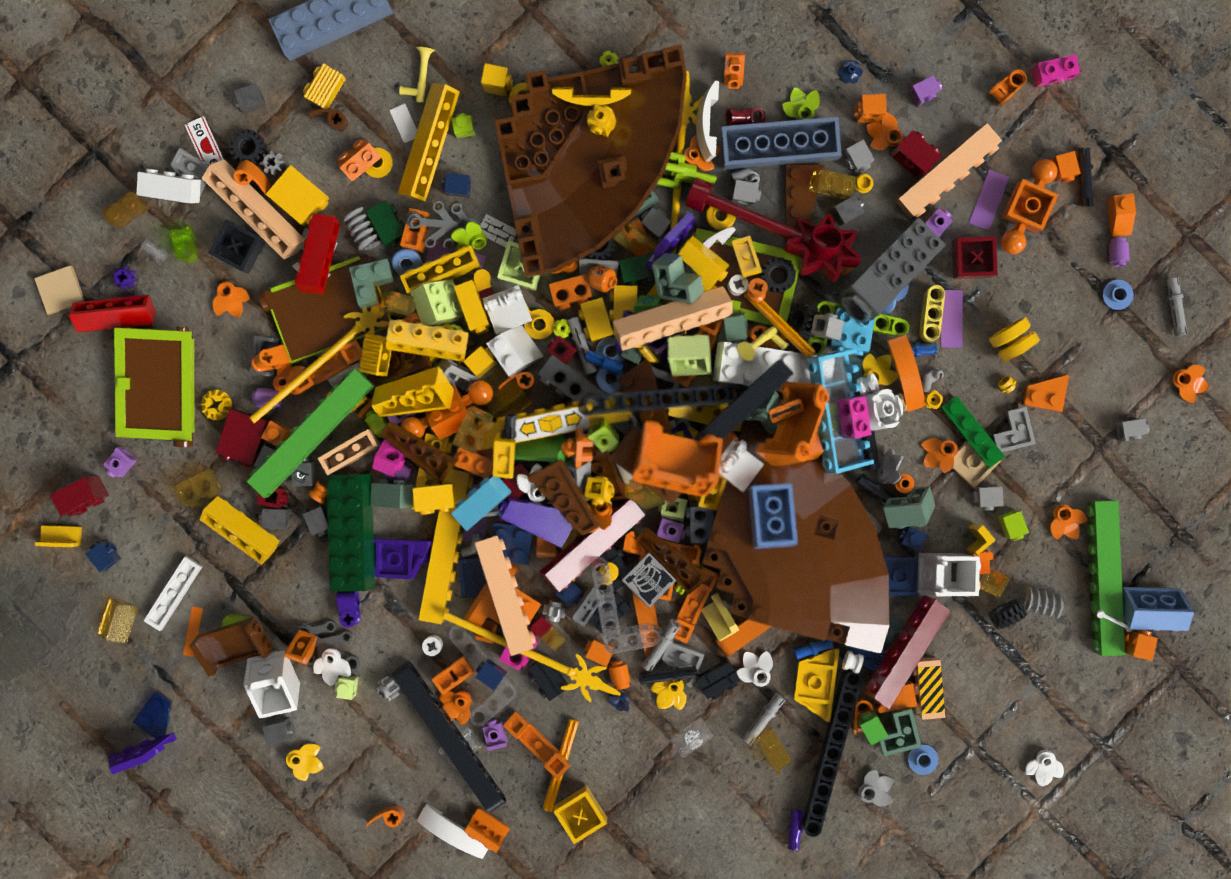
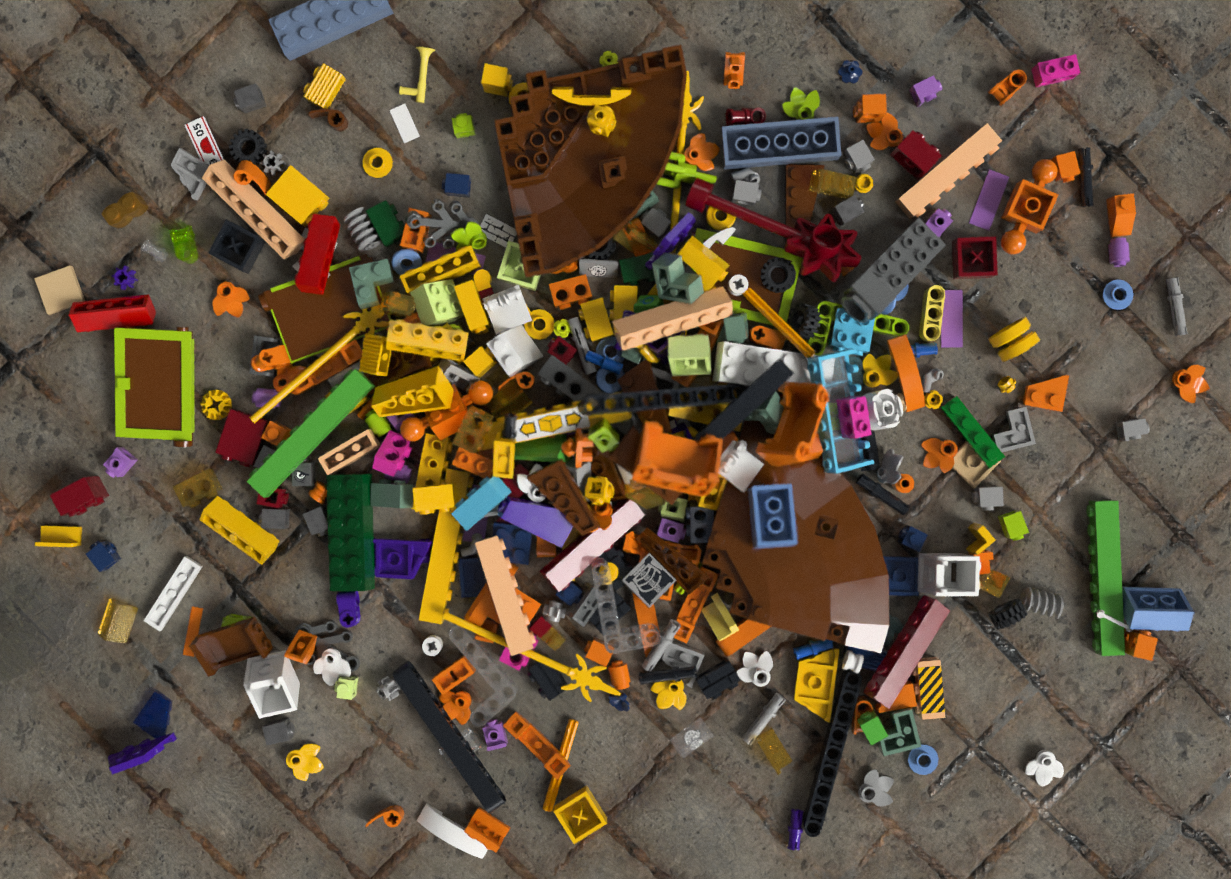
(168, 186): white brick -> none
(358, 159): orange bracket -> none
(424, 455): reddish brown wing -> none
(428, 142): yellow brick -> none
(490, 674): dark blue brick -> none
(602, 278): orange head -> none
(706, 143): white slope -> none
(746, 256): yellow plate -> none
(747, 350): light yellow piece -> none
(757, 295): orange wheel -> none
(786, 410): orange sticker -> none
(827, 326): light grey brick -> none
(868, 384): white wheel -> none
(910, 510): sand green brick -> none
(1068, 524): orange plate -> none

